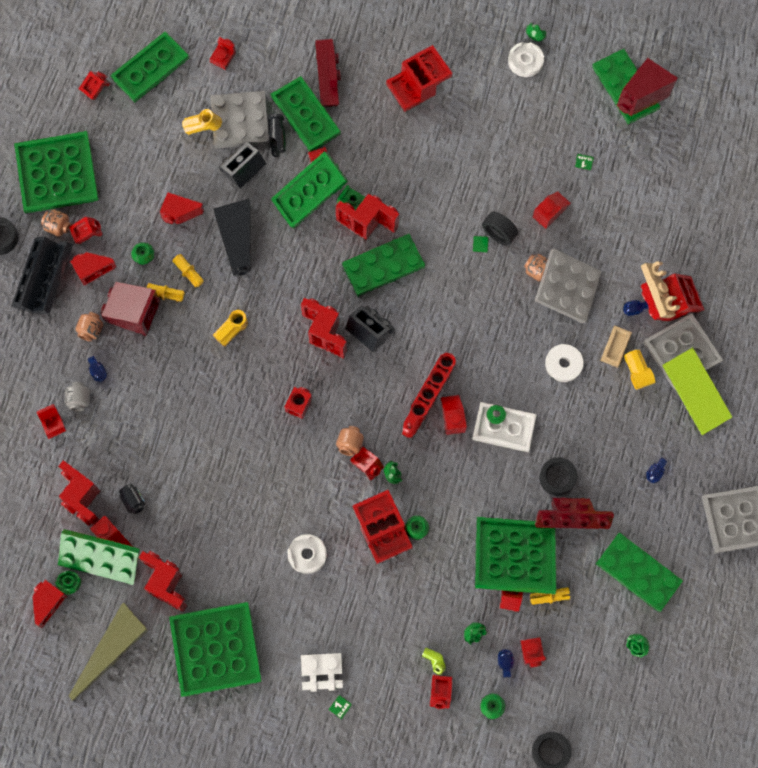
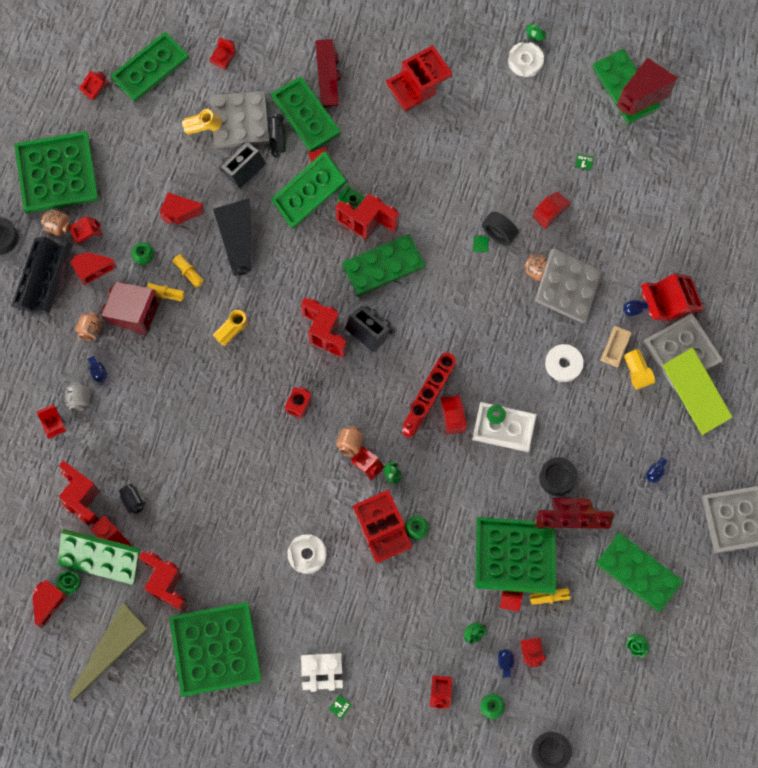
(437, 660): lime arm -> none
(659, 290): tan plate -> none

